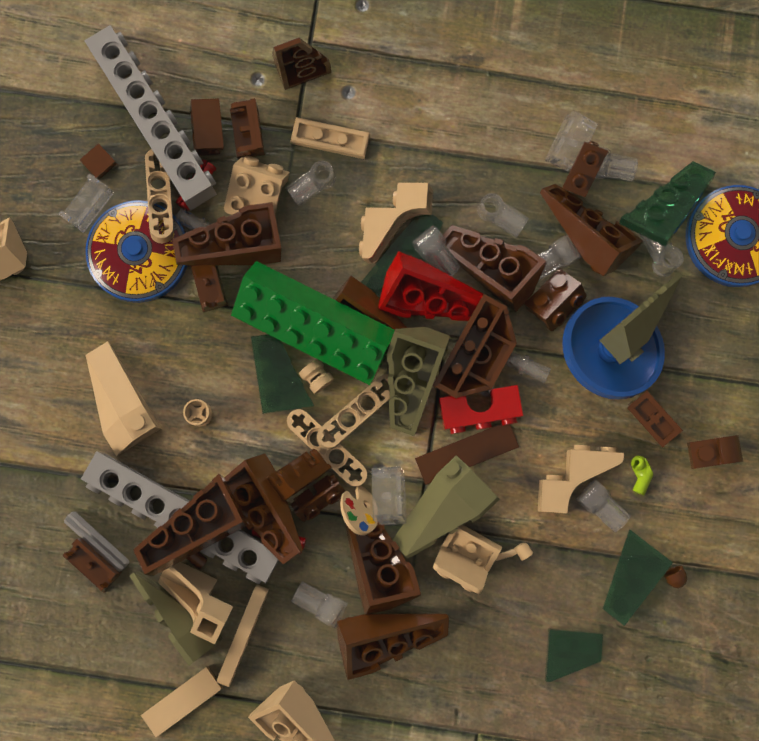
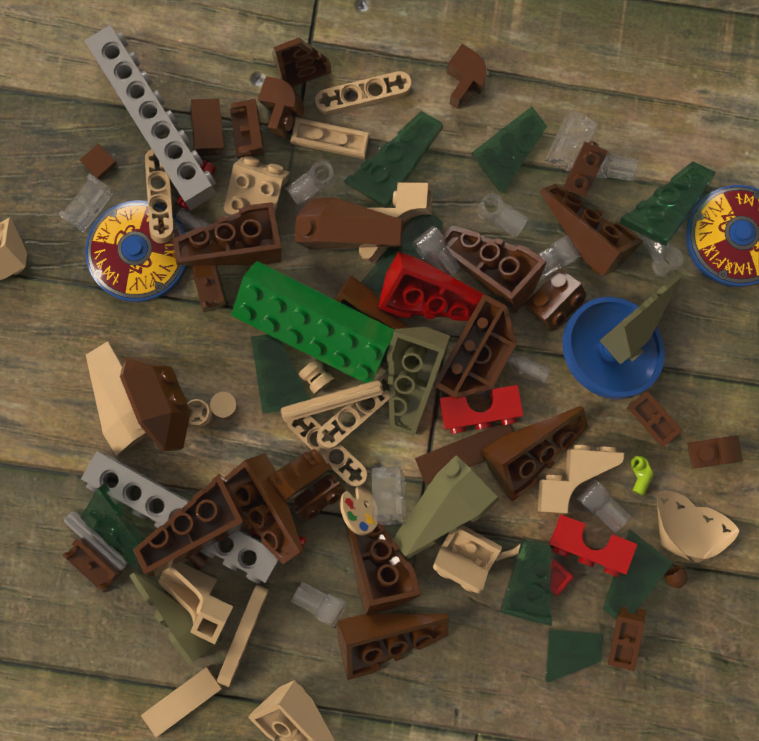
(110, 524): none -> clear green wing
(156, 401): none -> reddish brown wedge
(223, 404): none -> tan tile
(284, 102): none -> reddish brown brick
(331, 401): none -> tan axle
(341, 224): none -> reddish brown wedge
(364, 97): none -> tan beam
(395, 160): none -> clear green wing
(470, 71): none -> reddish brown brick
(507, 149): none -> clear green wing
(525, 453): none -> reddish brown wedge
(529, 584): none -> clear green wing
(559, 577): none -> red tile
(614, 556): none -> red arch
(627, 639): none -> reddish brown hinge
(686, 530): none -> tan piece

